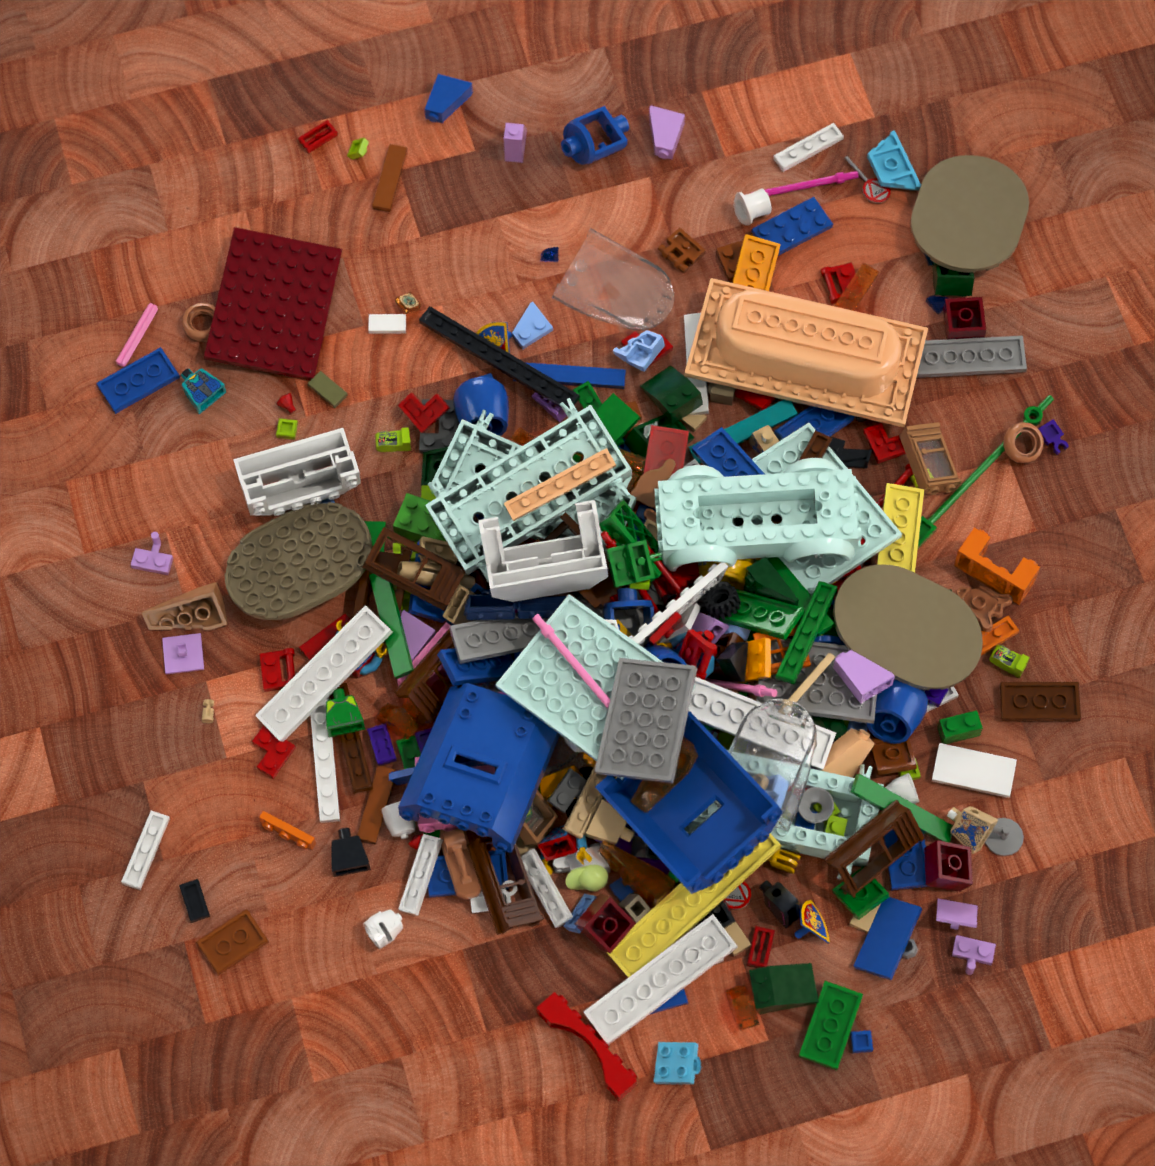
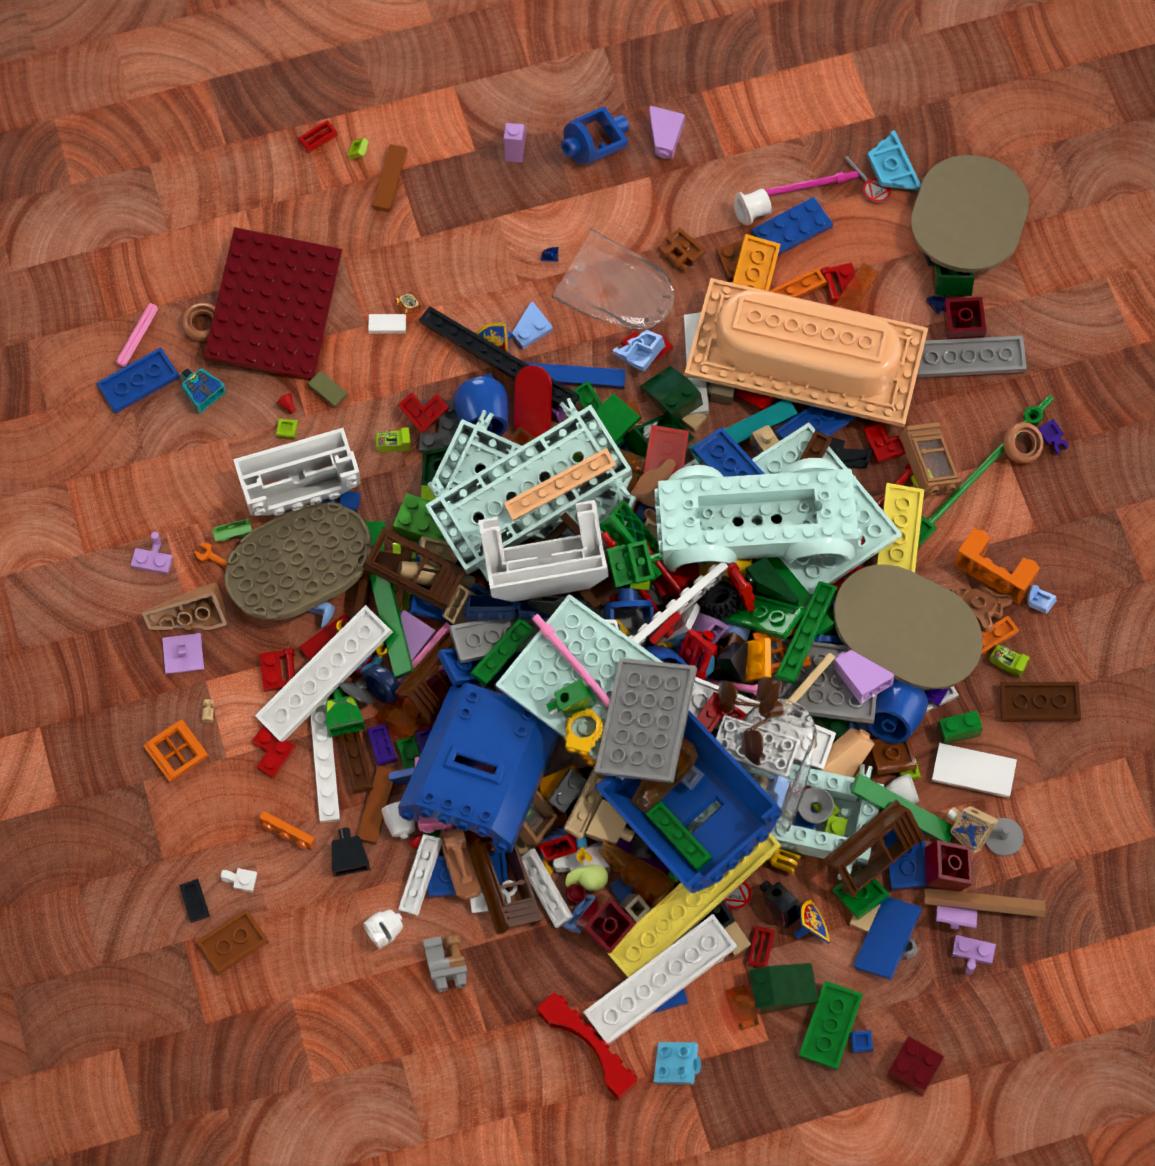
(145, 850): white tile -> none
(160, 759): none -> orange piece
(209, 555): none -> orange bar
(232, 529): none -> bright green plate
(243, 880): none -> white plate
(324, 609): none -> light blue plate
(351, 500): none -> blue tile
(357, 691): none -> dark grey dish
(381, 683): none -> dark blue wheel
(446, 97): blue slope -> none
(447, 968): none -> light grey hips
(502, 651): none -> green tile
(533, 400): none -> red tile
(546, 604): none -> pearl dark grey slope
(572, 698): none -> green torso
(575, 893): none -> dark red plate
(582, 745): none -> yellow piece
(679, 836): none -> green tile
(692, 778): none -> sand blue tile
(712, 713): none -> red plate
(743, 588): none -> red plate
(768, 693): none -> reddish brown plant
(778, 748): none -> white tile
(802, 285): none -> orange plate
(808, 147): white tile -> none
(915, 1066): none -> dark red brick
(984, 902): none -> medium nougat tile
(1040, 599): none -> light blue plate

